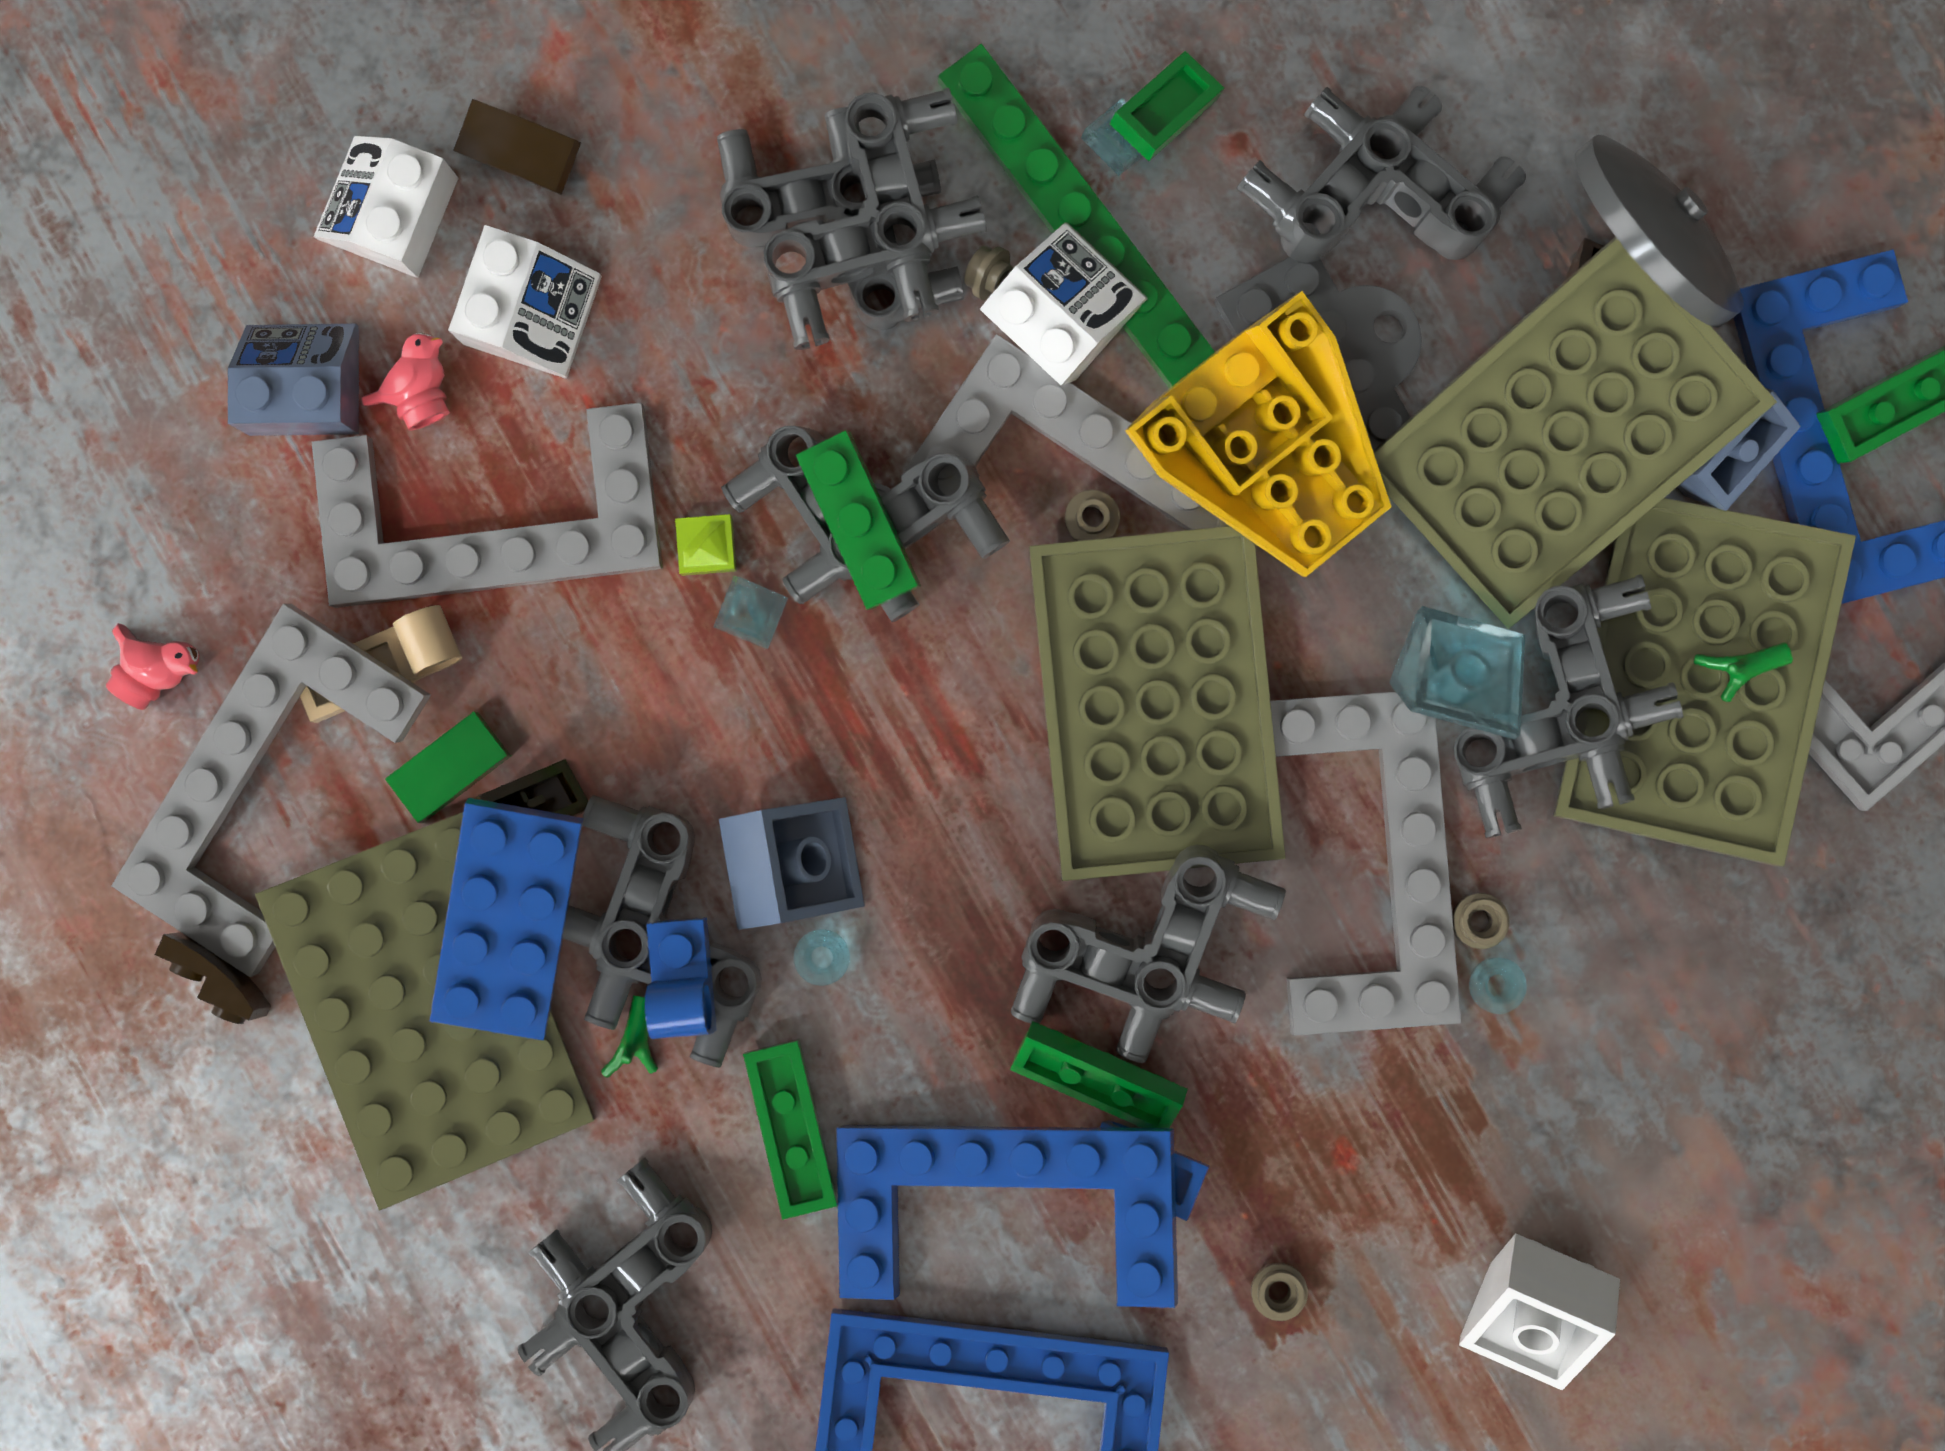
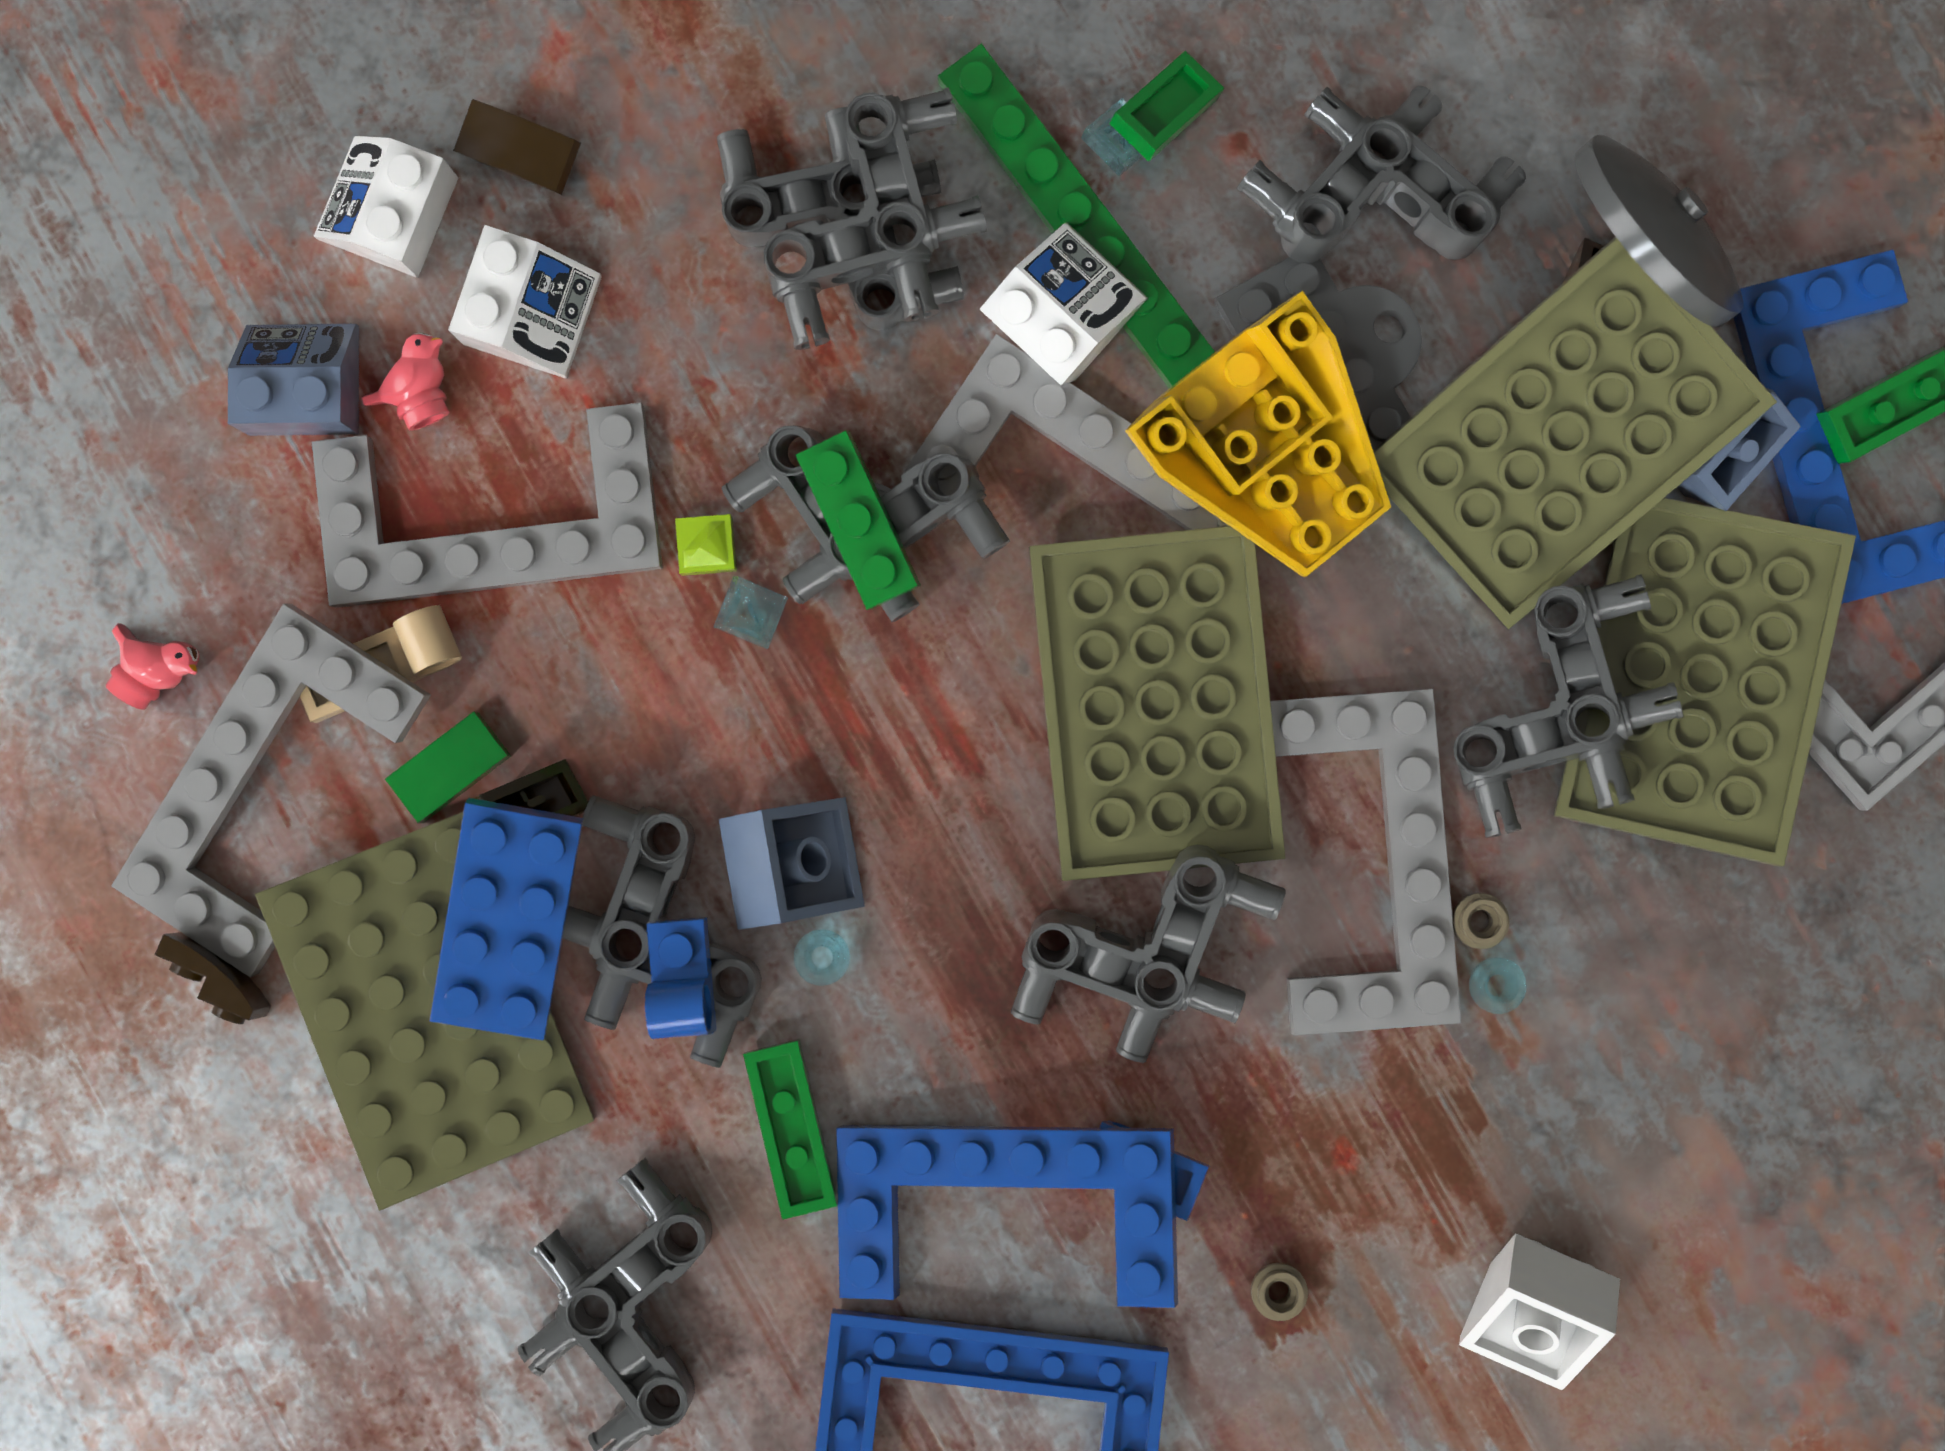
(633, 1041): green bar -> none
(987, 270): dark tan plate -> none
(1095, 499): dark tan plate -> none
(1098, 1078): green plate -> none
(1462, 672): clear light blue slope -> none
(1747, 666): green bar -> none

